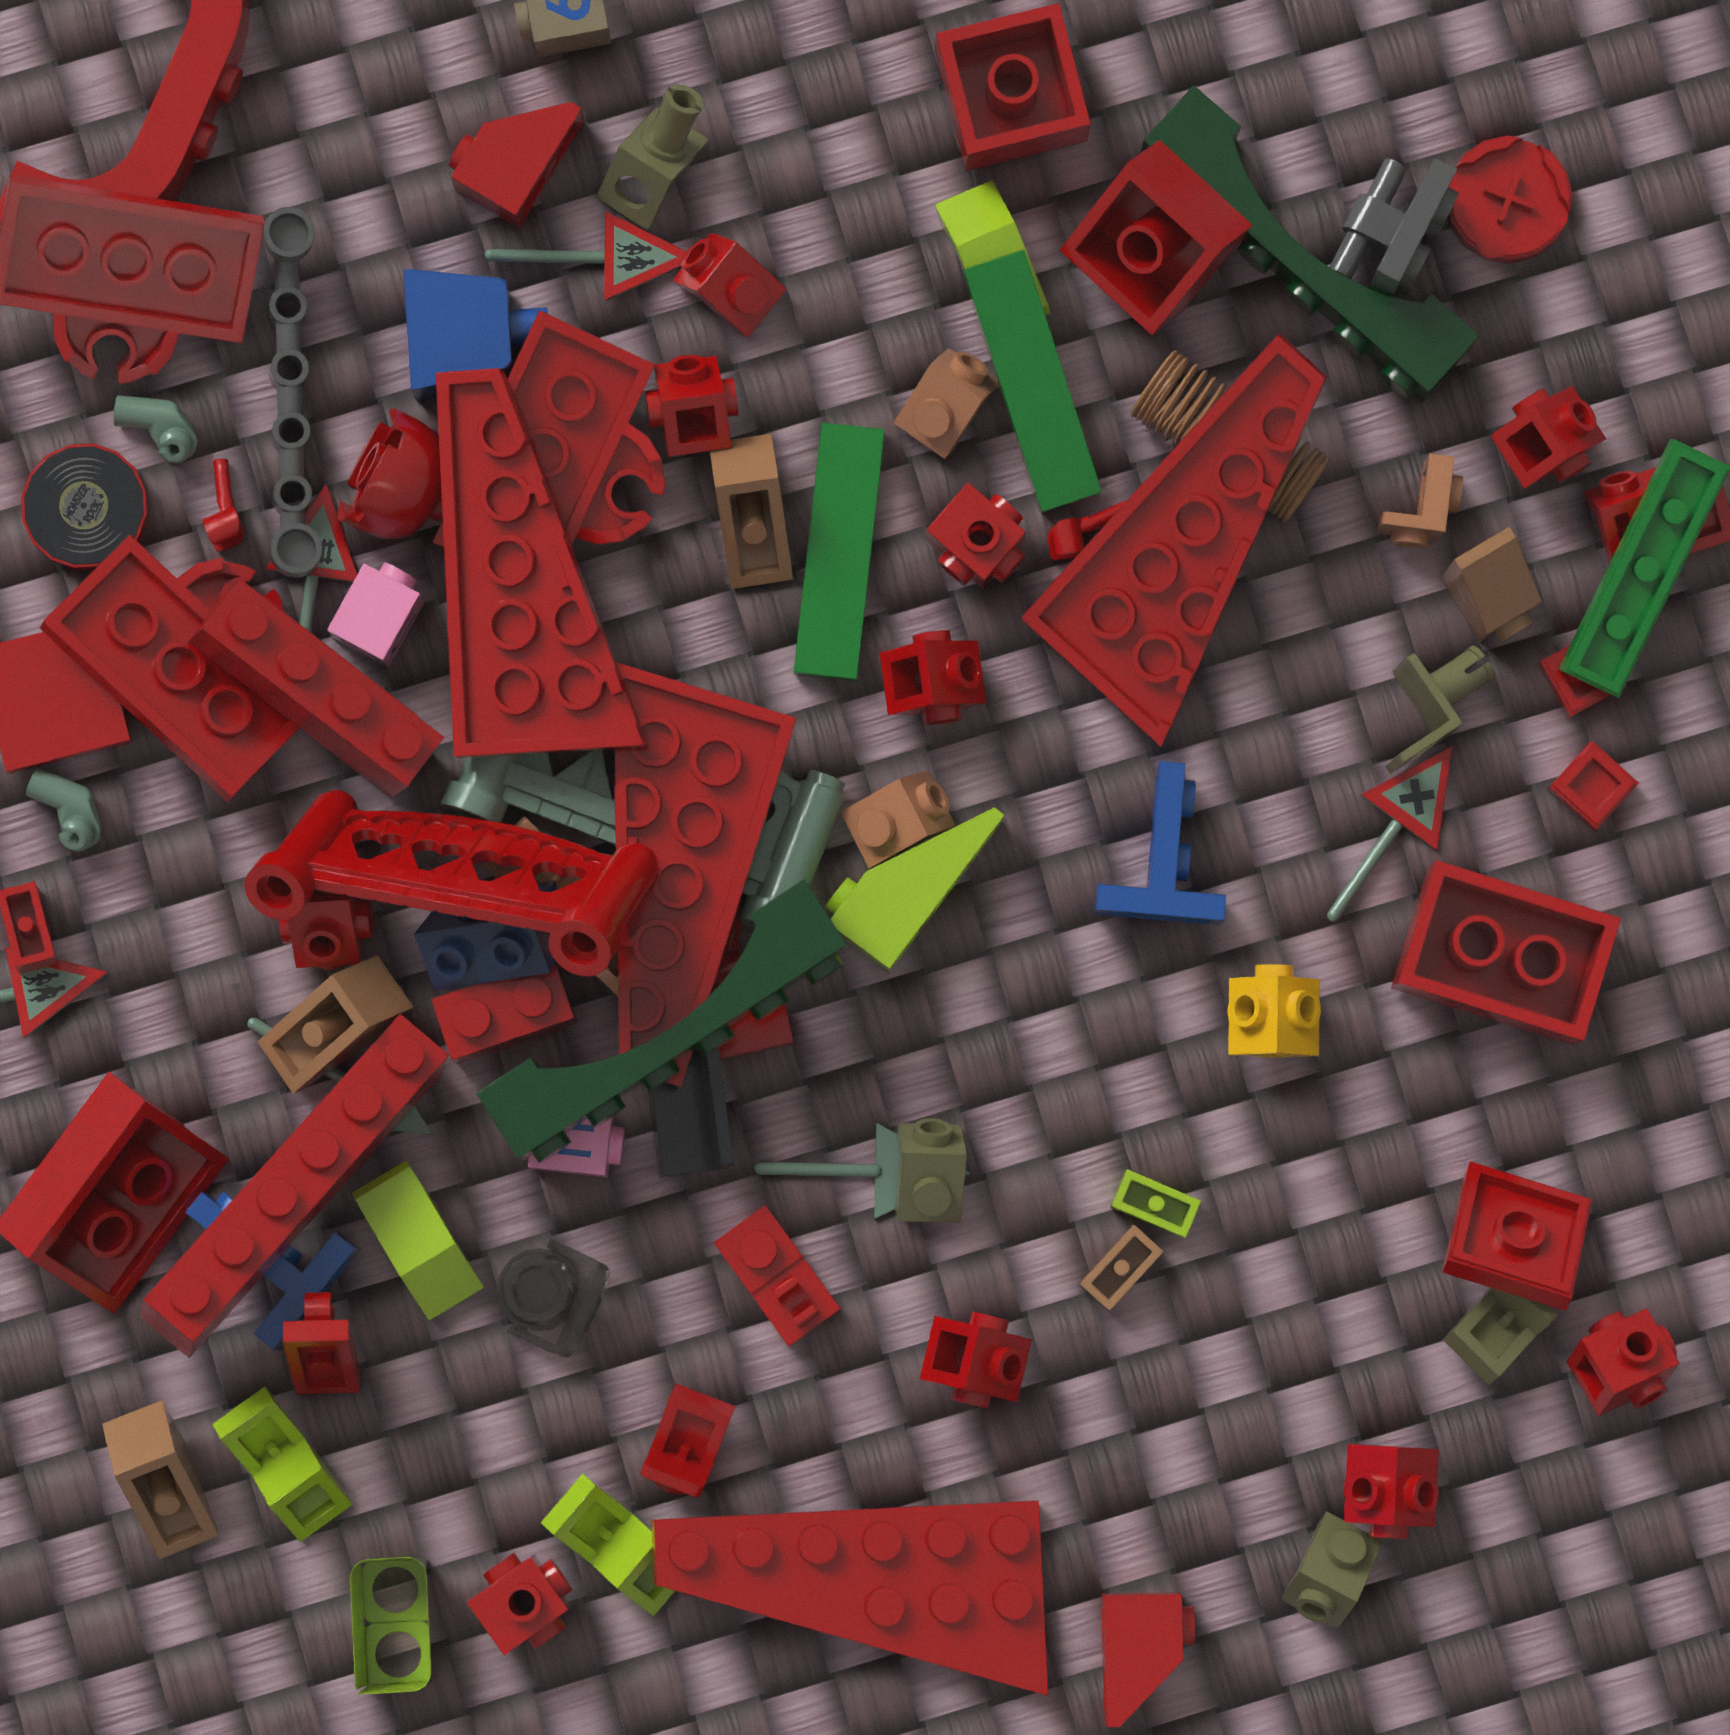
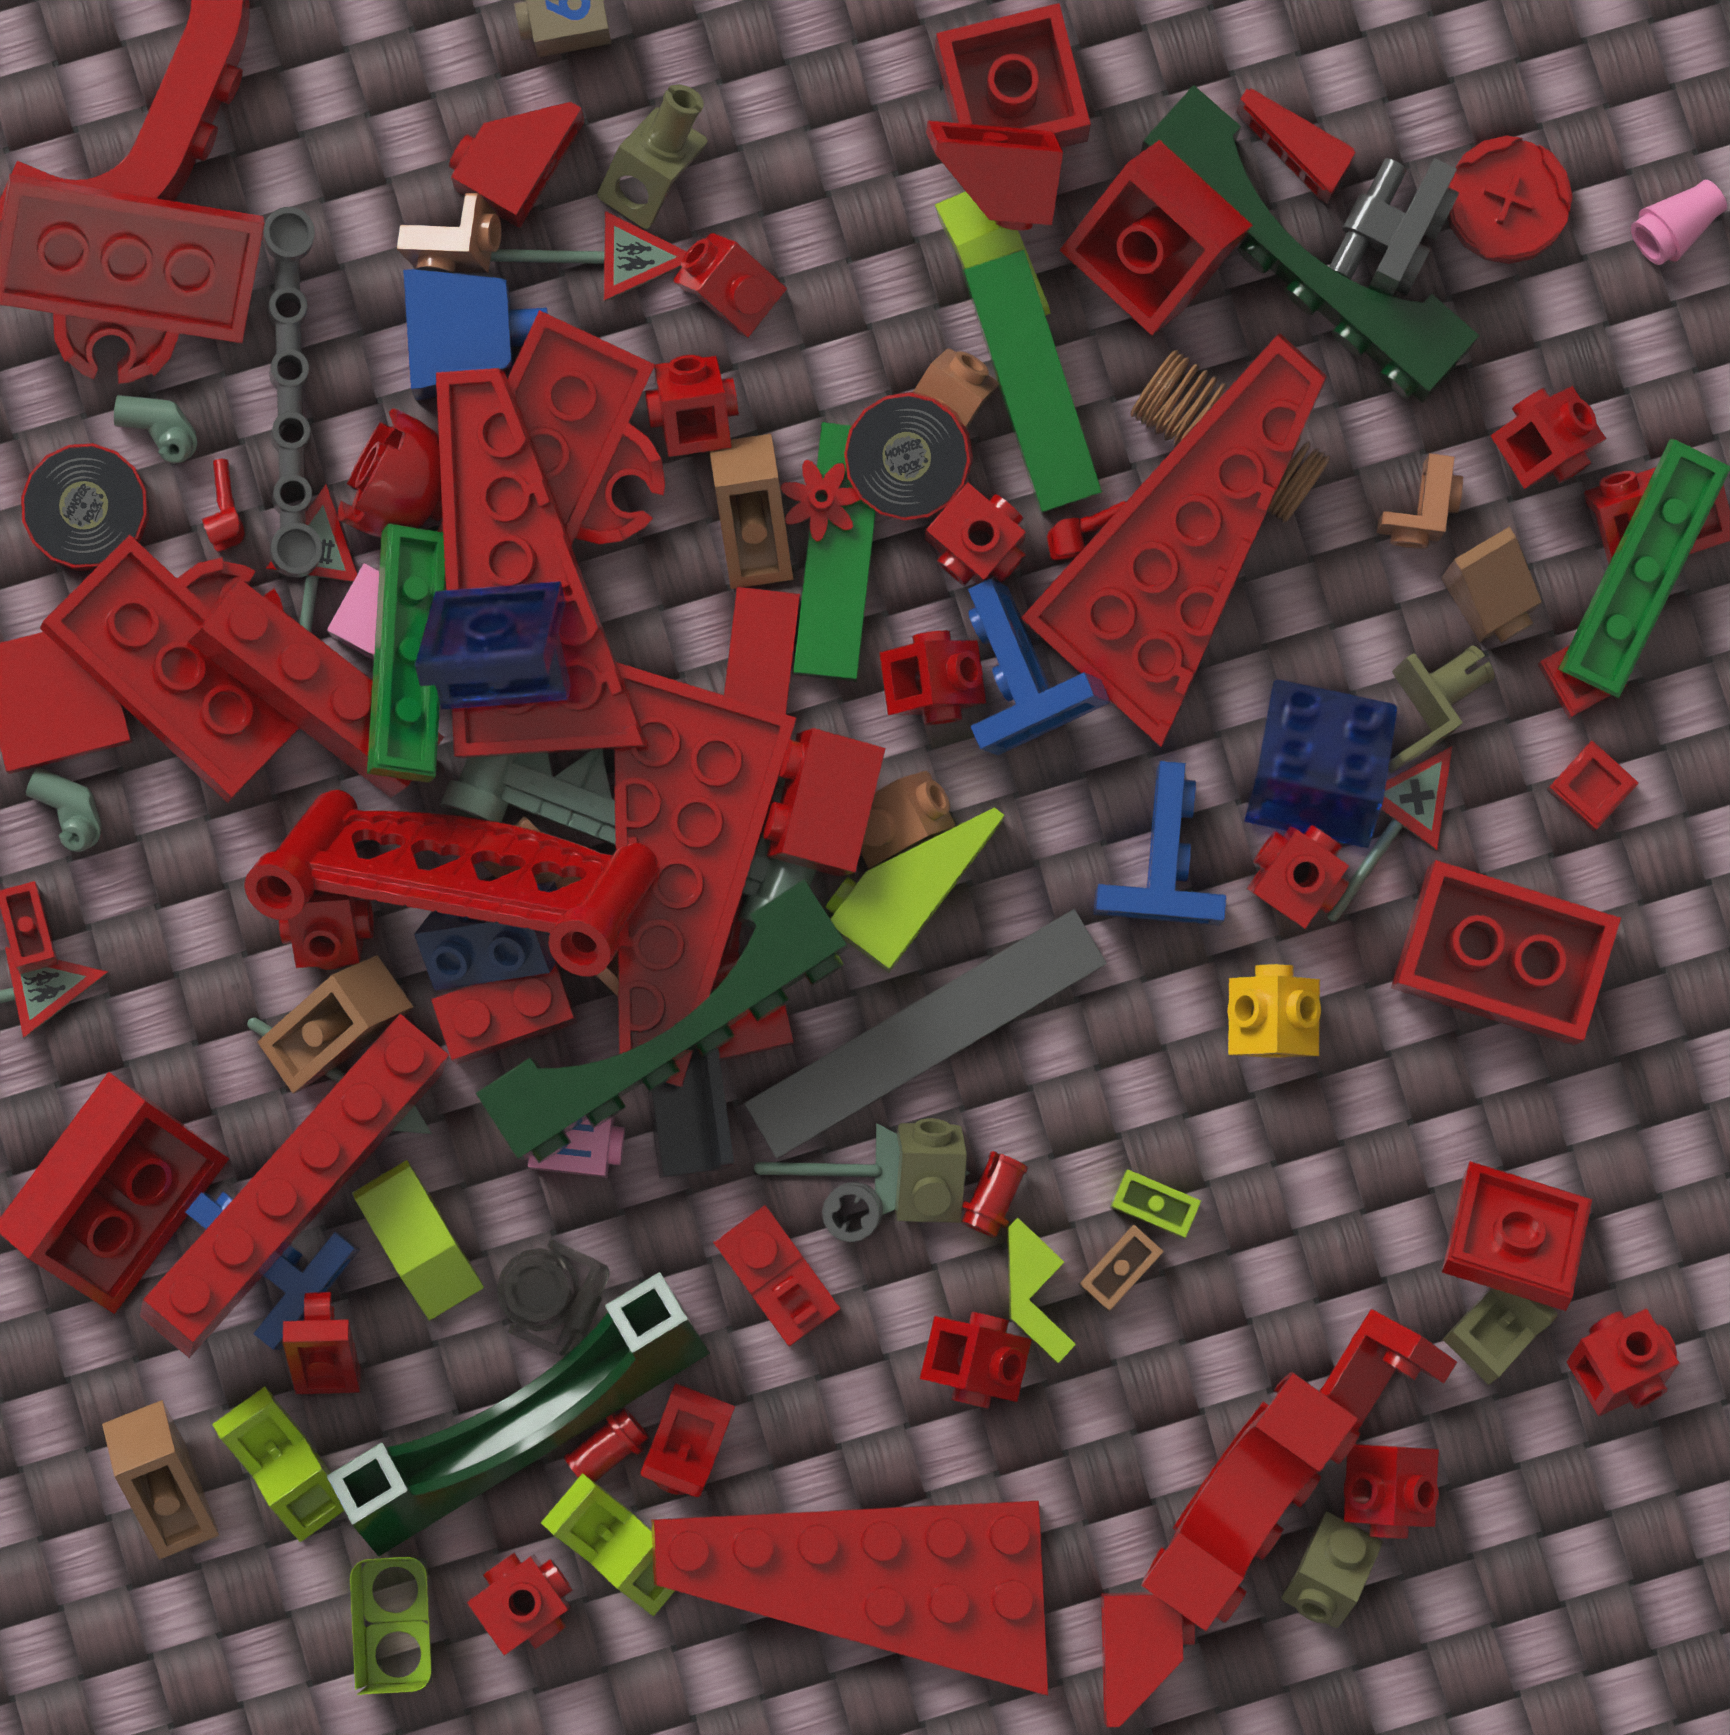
(402, 711): none -> green tile
(414, 1484): none -> dark green arch
(454, 248): none -> nougat bracket
(495, 646): none -> clear blue bracket
(607, 1446): none -> red pin
(762, 647): none -> red tile
(820, 511): none -> red plant
(823, 802): none -> red brick
(836, 1201): none -> dark grey bush
(908, 455): none -> black tile
(925, 1033): none -> dark grey tile
(993, 1195): none -> red pin
(1002, 169): none -> red slope
(1022, 677): none -> blue bracket
(1028, 1269): none -> lime slope
(1243, 1497): none -> red brick
(1303, 147): none -> red slope
(1317, 891): none -> red brick
(1322, 762): none -> clear blue bracket
(1373, 1357): none -> red bracket
(1677, 222): none -> bright pink cone

